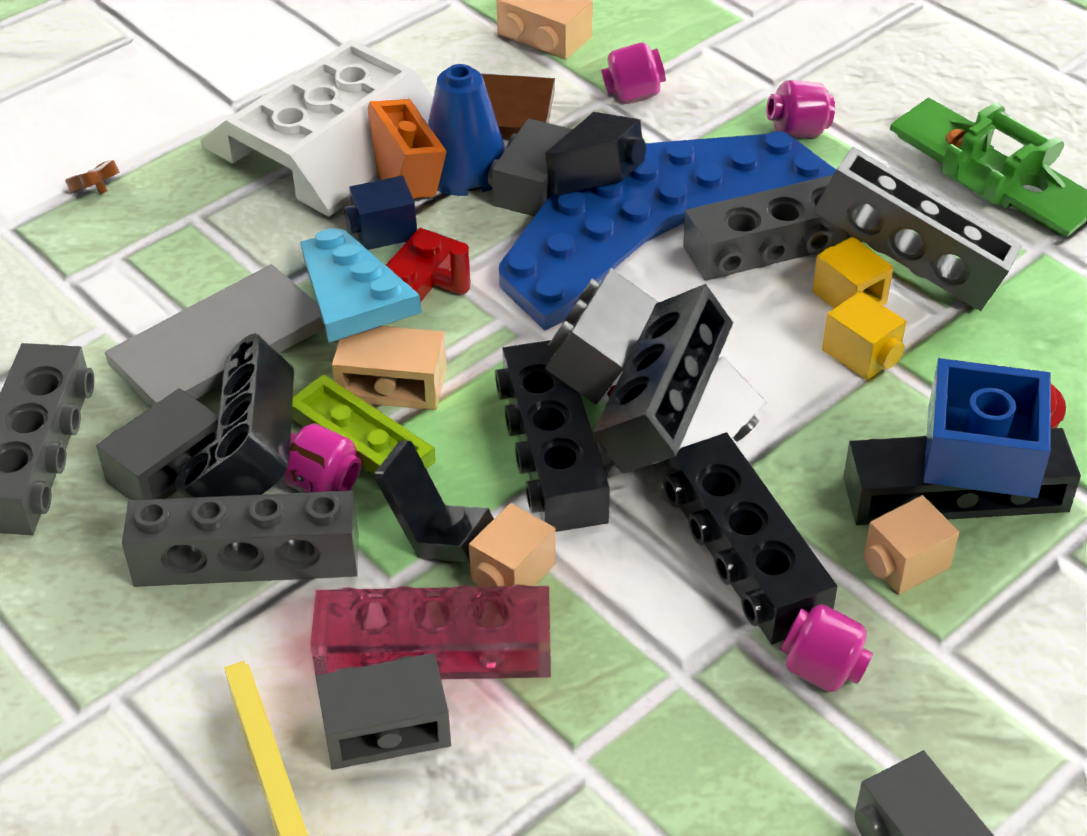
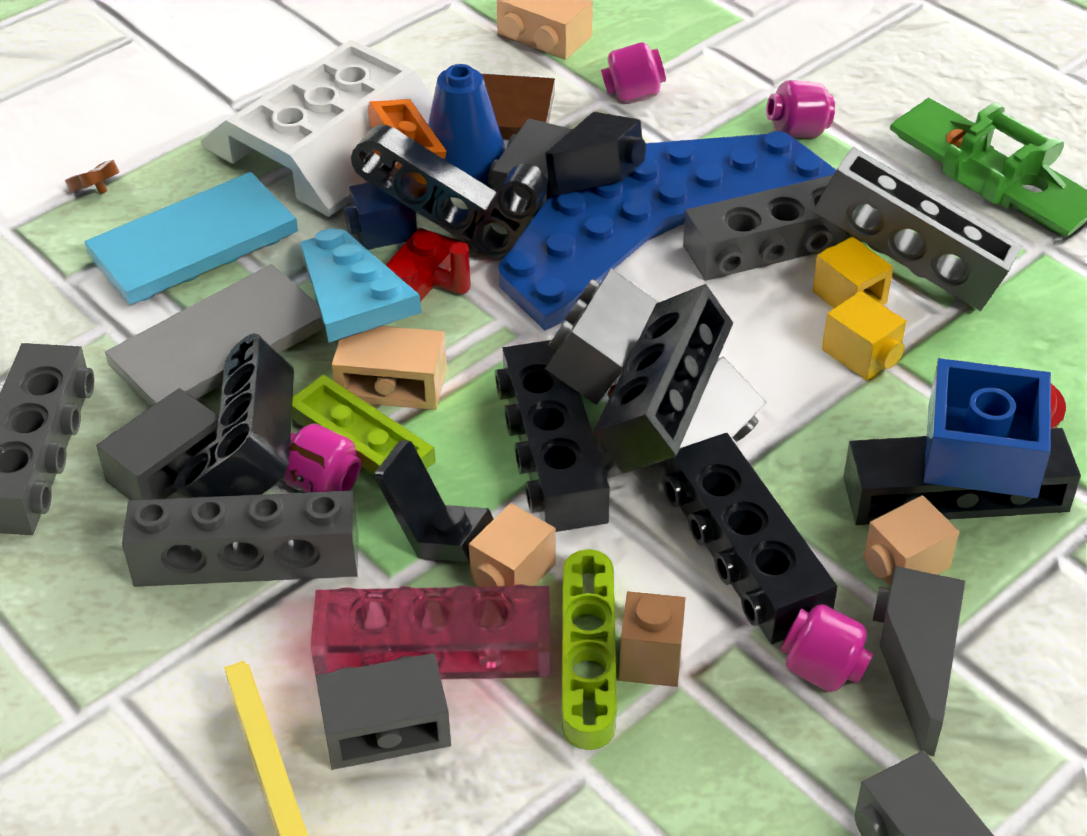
(190, 237): none -> medium azure tile
(449, 182): none -> black beam
(588, 645): none -> lime beam
(652, 638): none -> medium nougat brick
(919, 645): none -> dark grey slope

